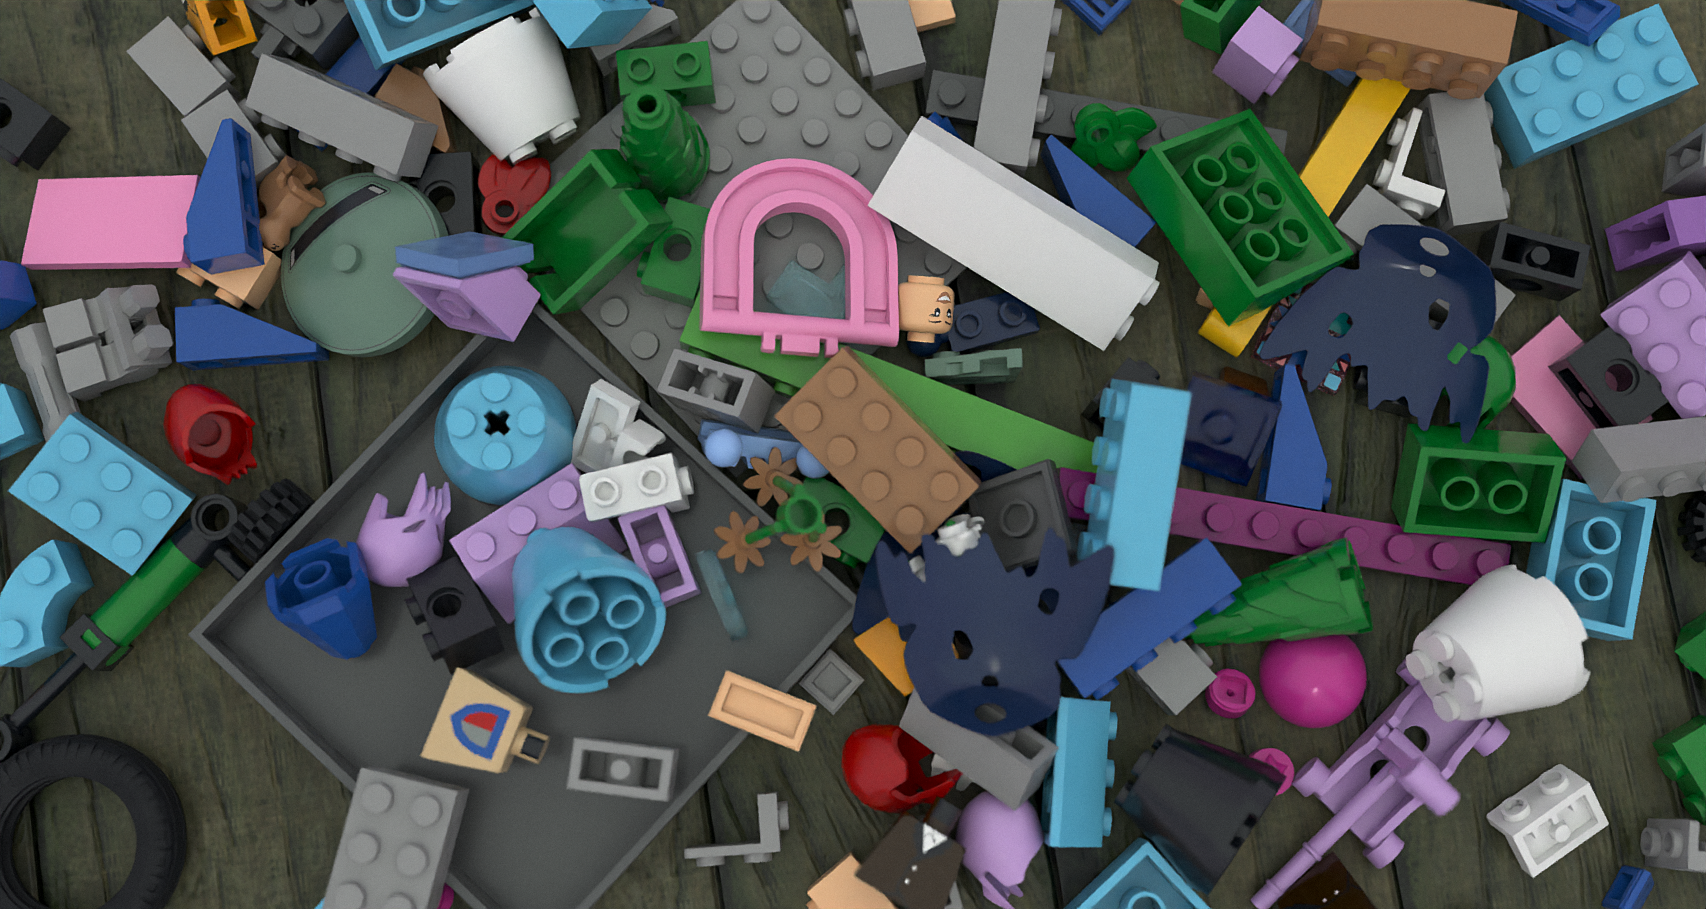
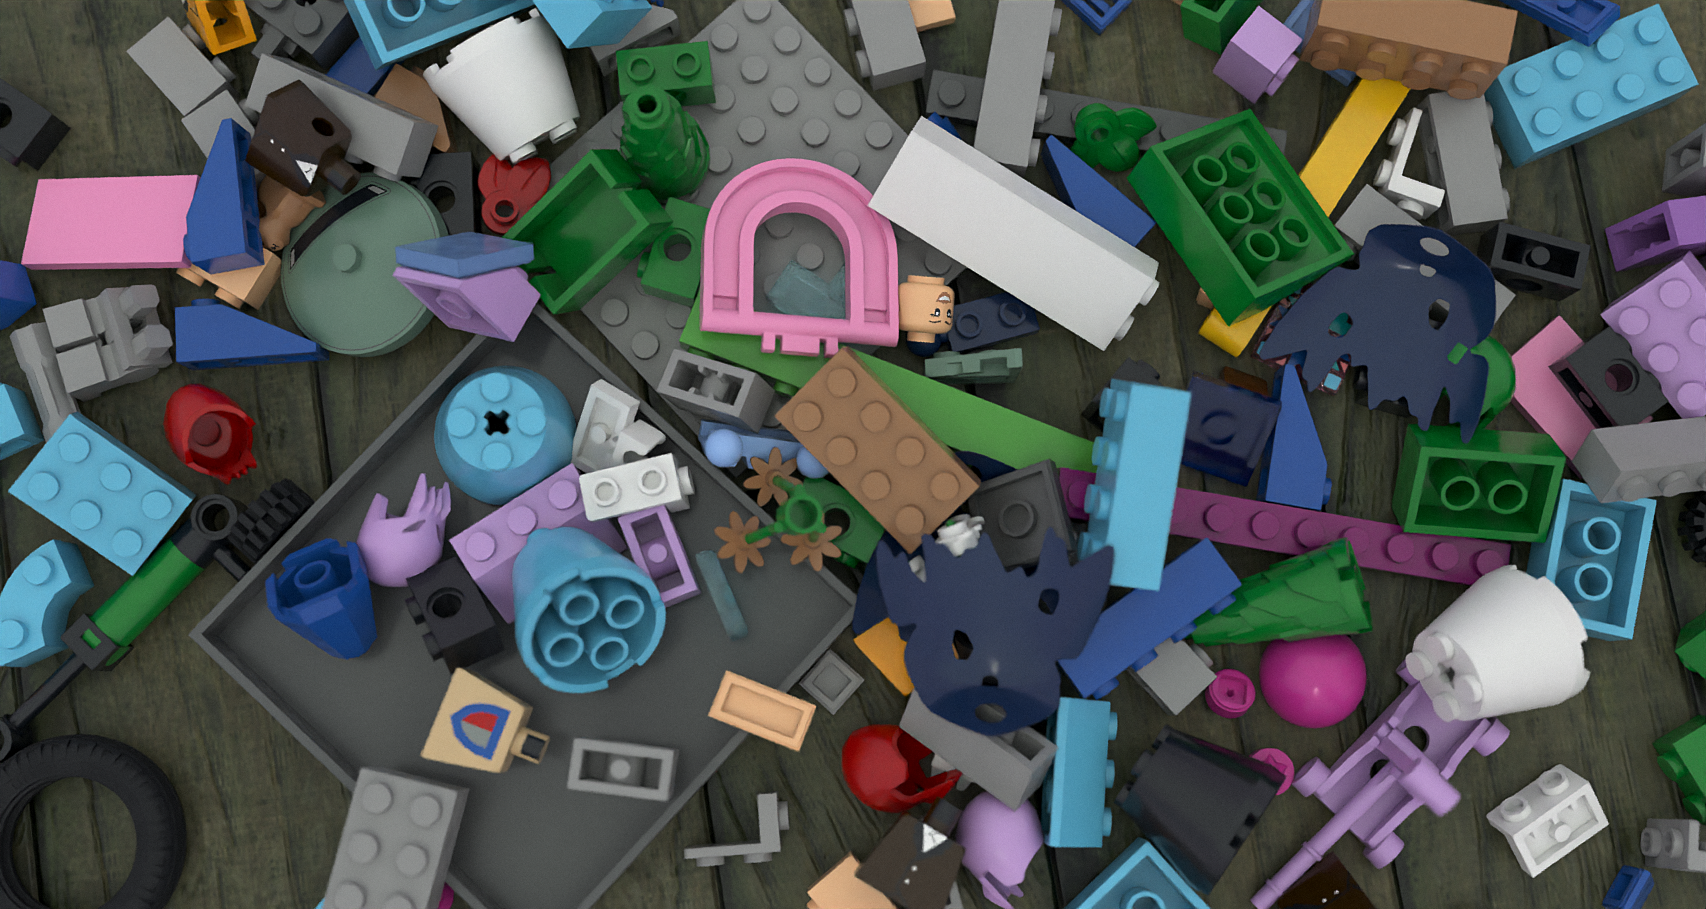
(302, 143): none -> dark brown torso

